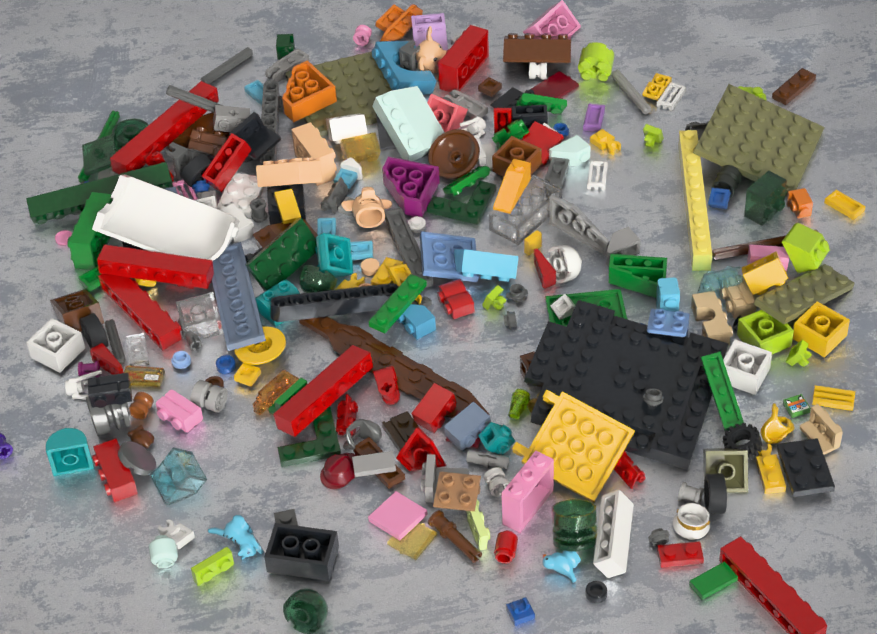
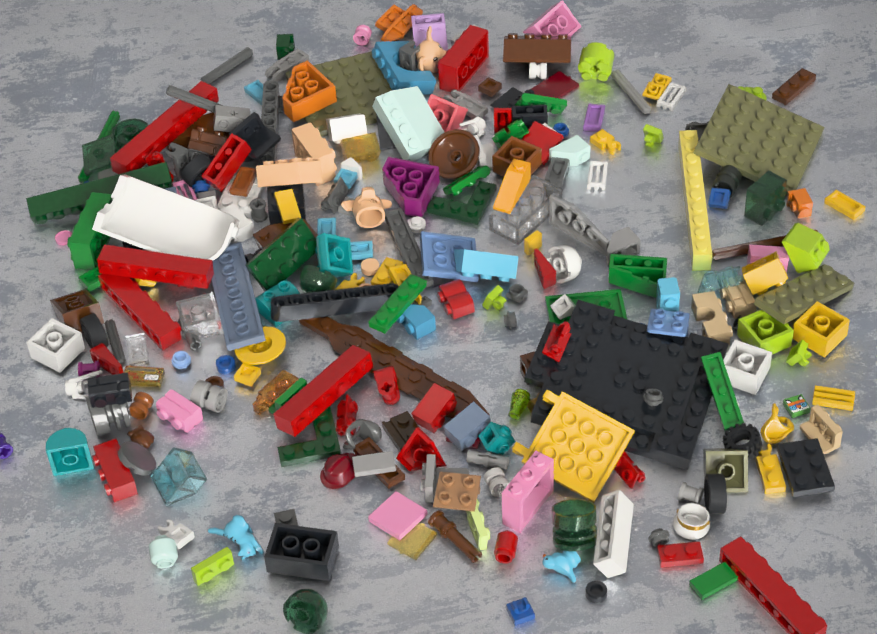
(243, 181): none -> dark orange tile
(557, 341): none -> red hinge

